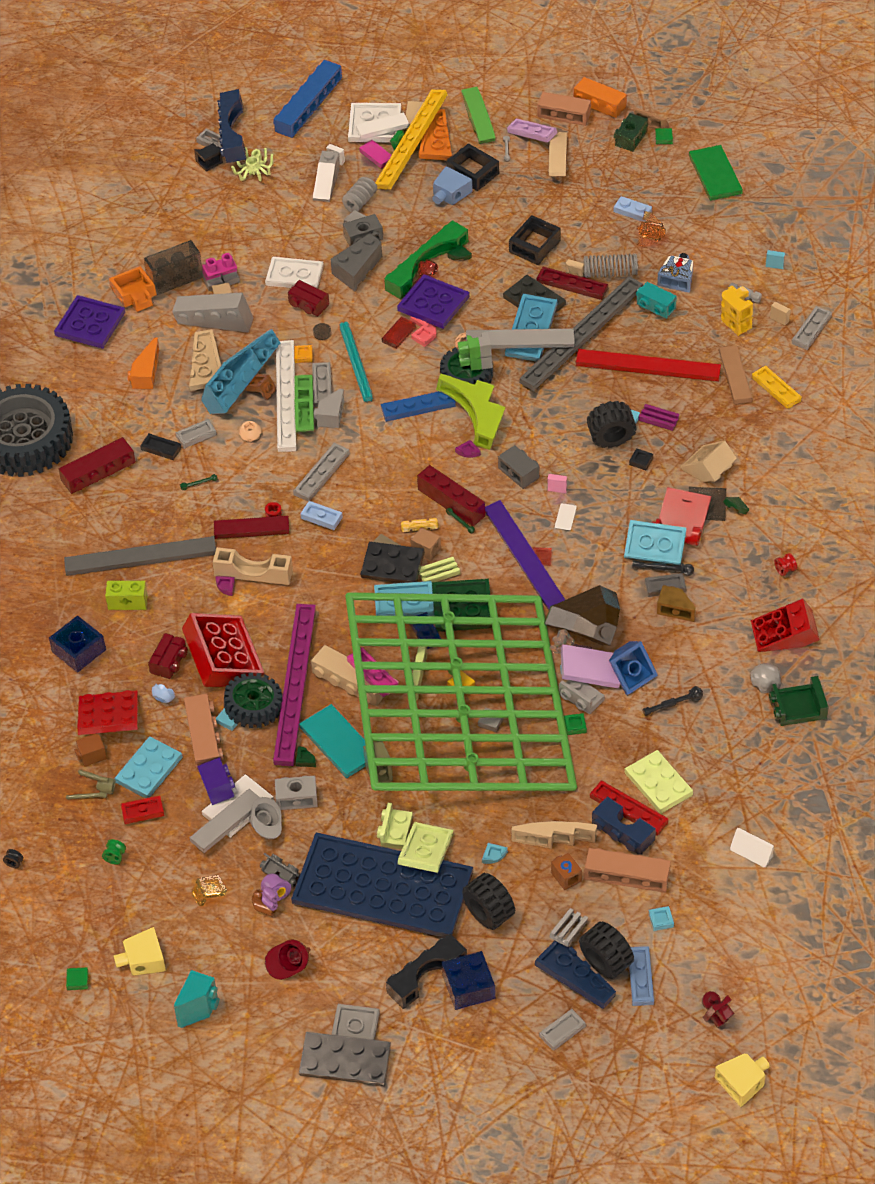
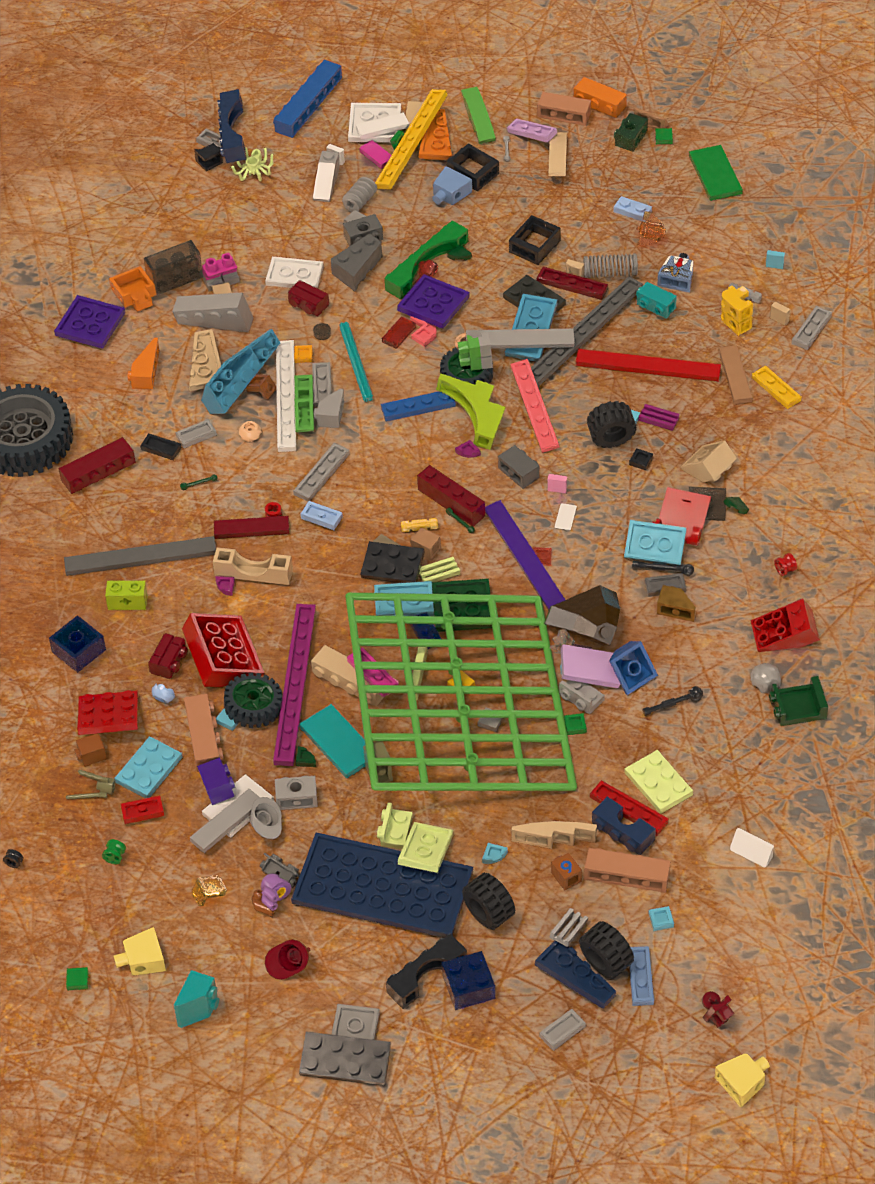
(534, 406): none -> coral tile

